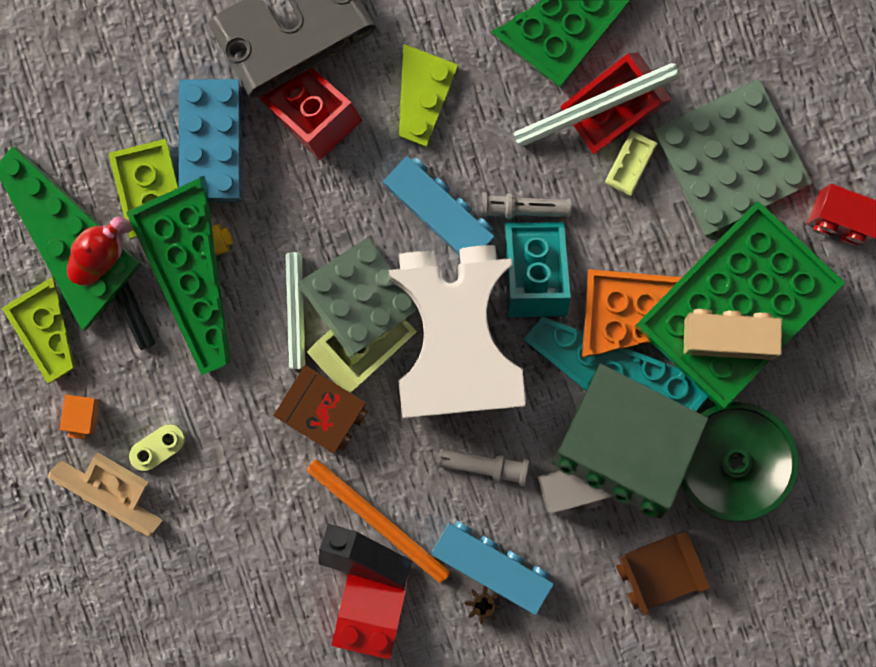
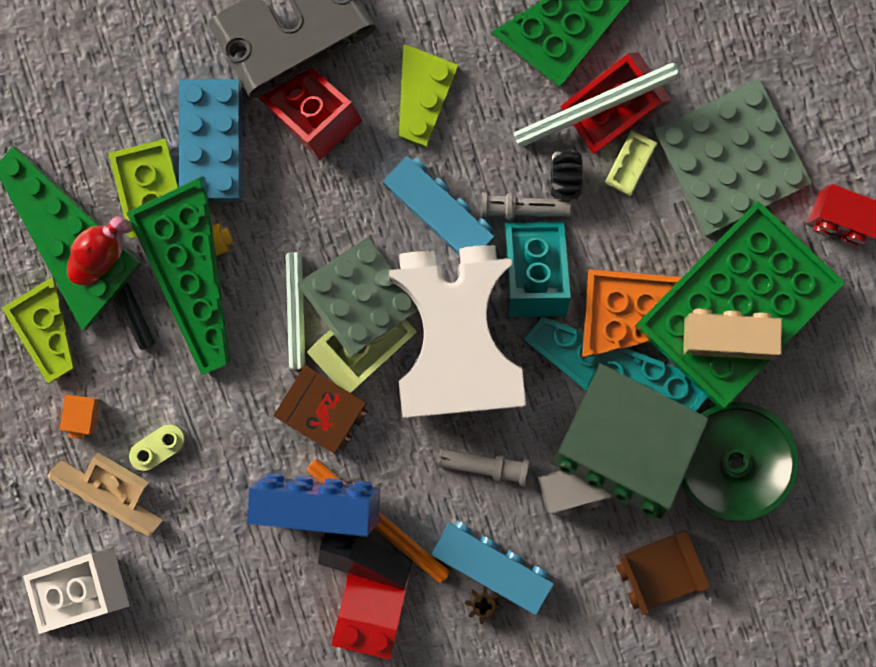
(76, 590): none -> white slope
(314, 504): none -> blue brick
(566, 175): none -> black gear

